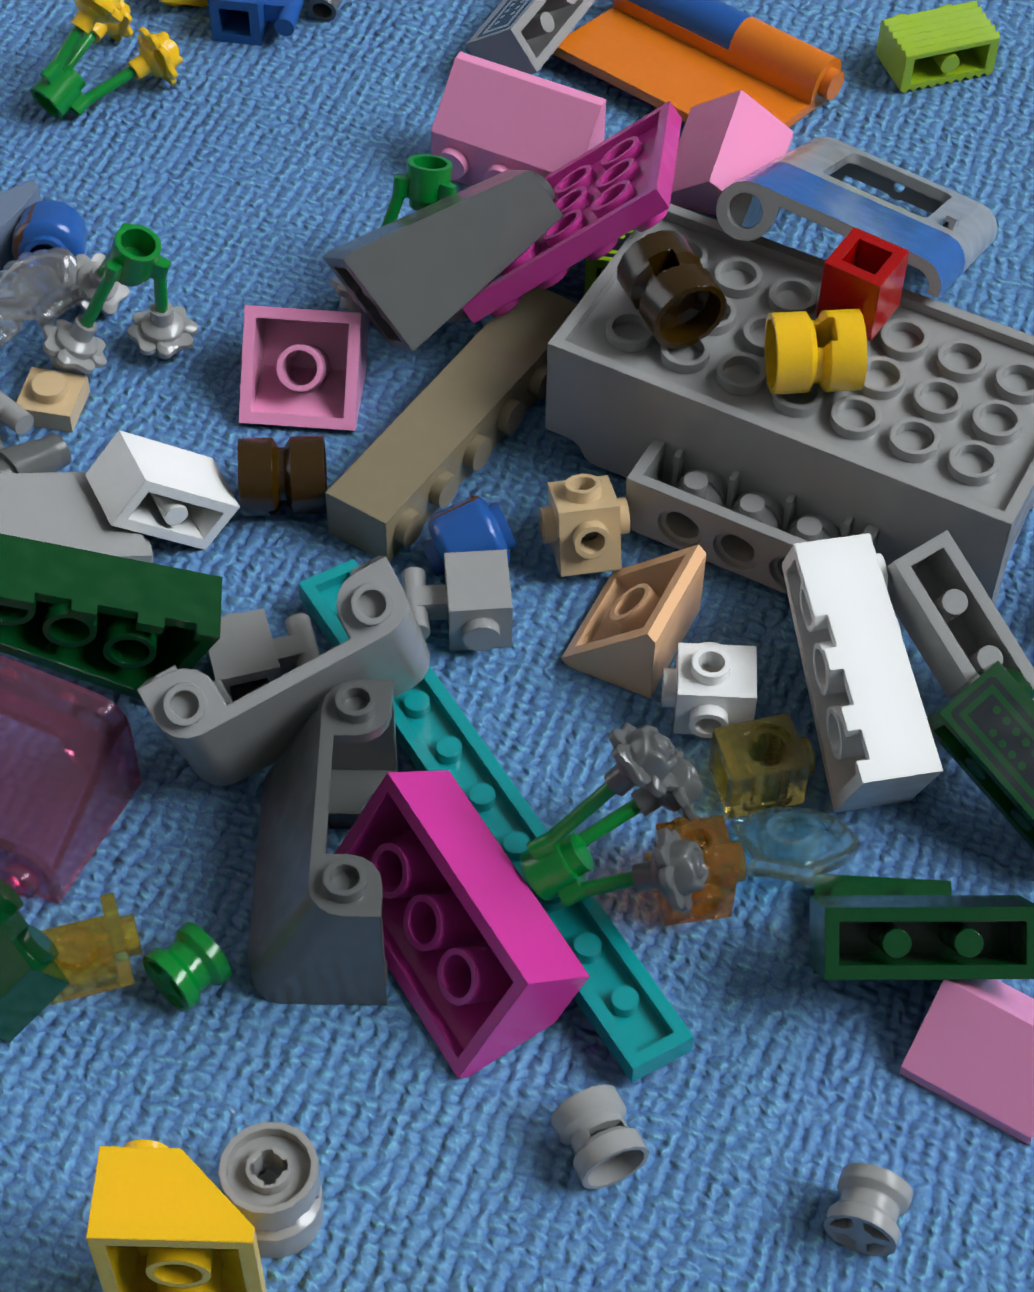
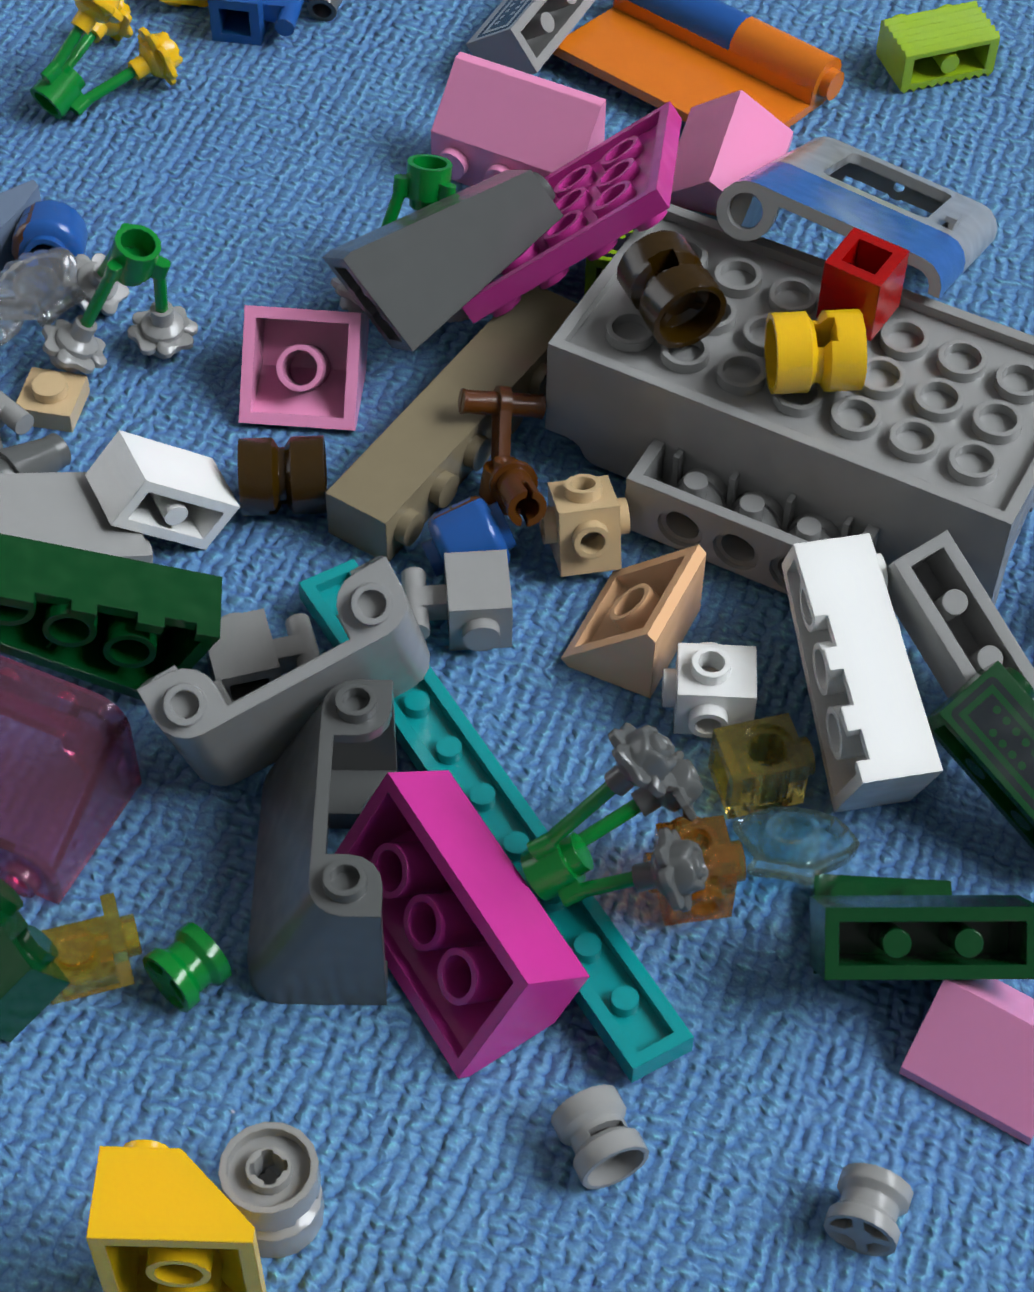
(505, 477): none -> reddish brown pin

